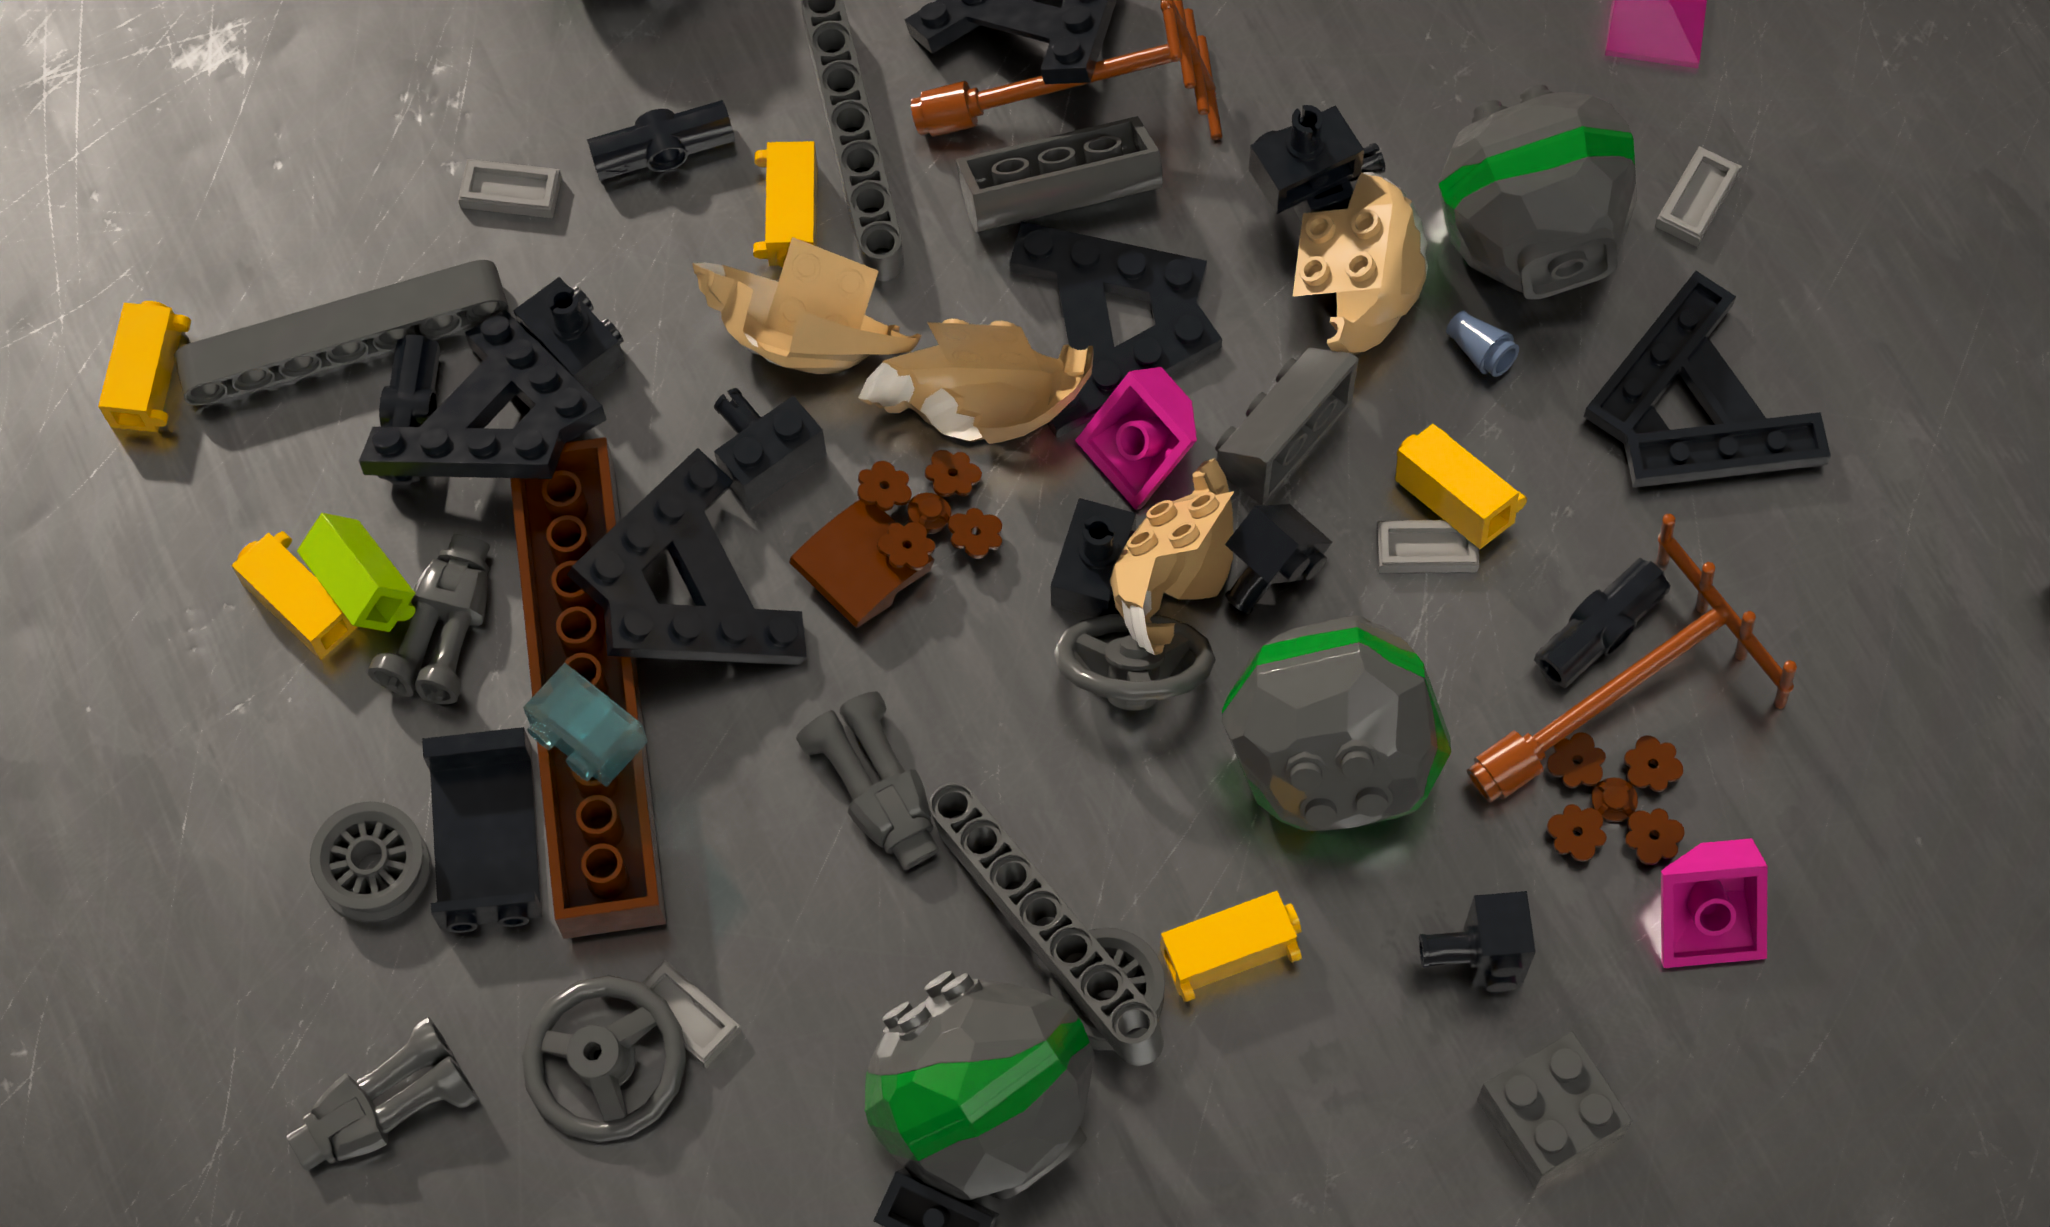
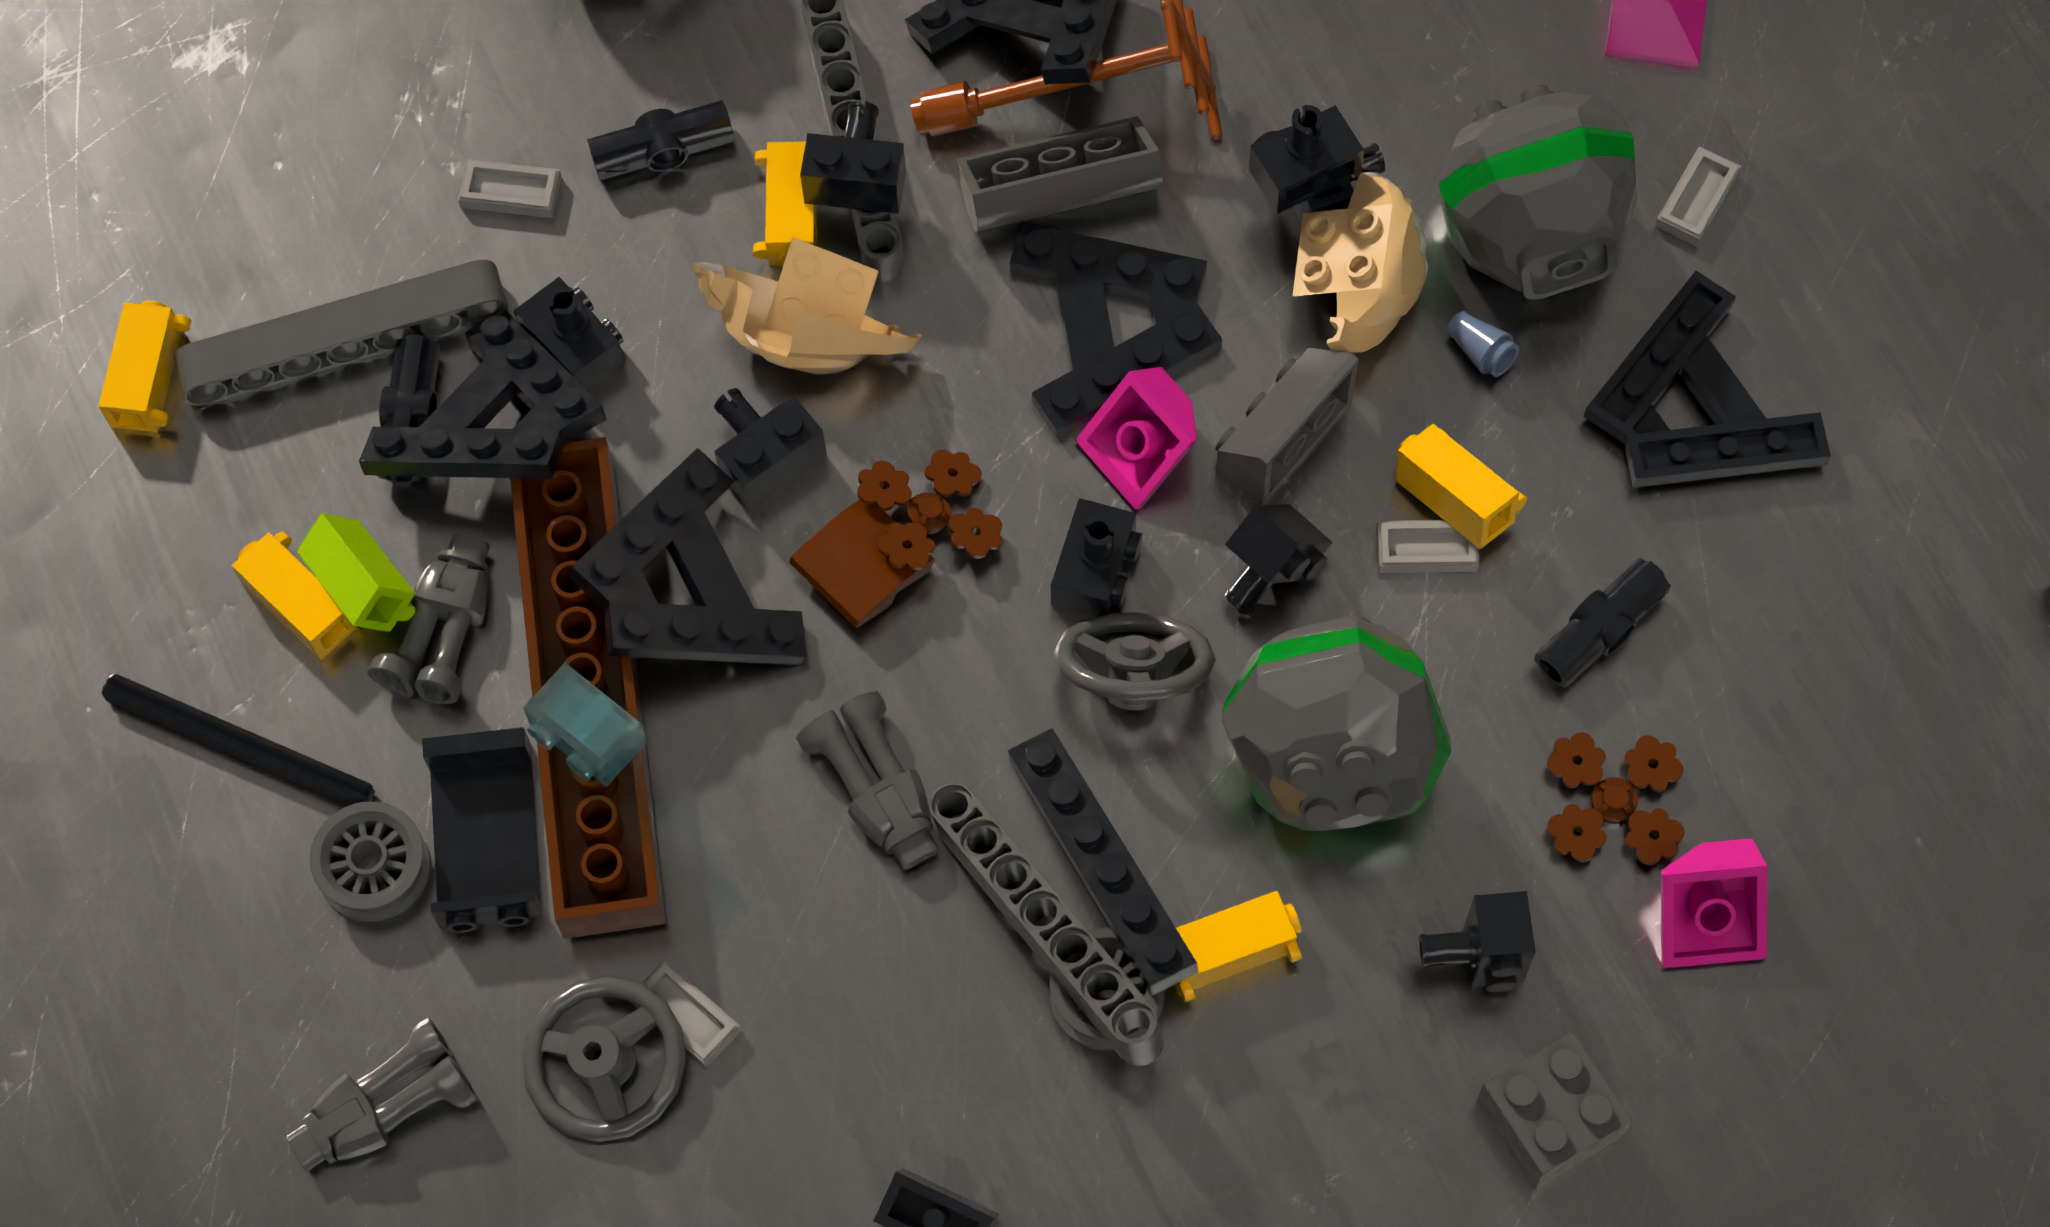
(236, 741): none -> black axle
(854, 168): none -> black brick
(980, 382): tan animal -> none
(980, 1086): dark grey rock -> none
(1103, 862): none -> black plate
(1175, 553): tan animal -> none
(1517, 758): dark orange piece -> none

